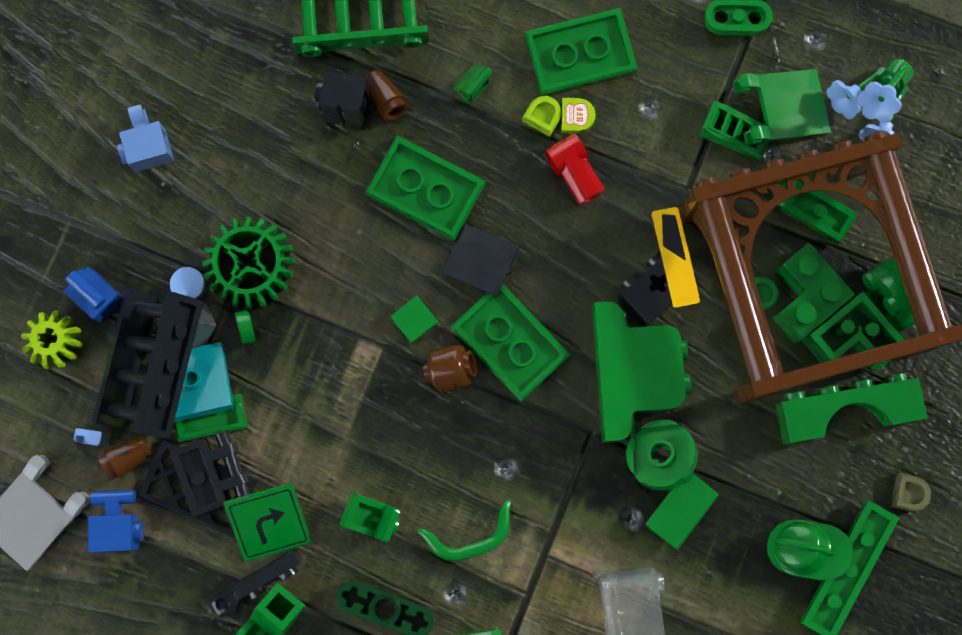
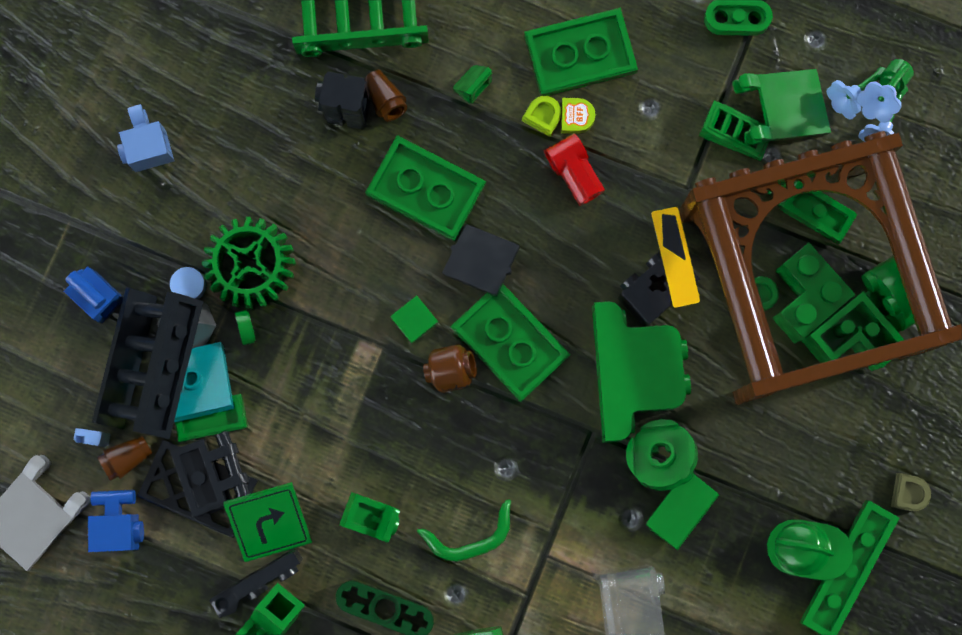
(48, 328): lime gear -> none
(893, 403): green arch -> none

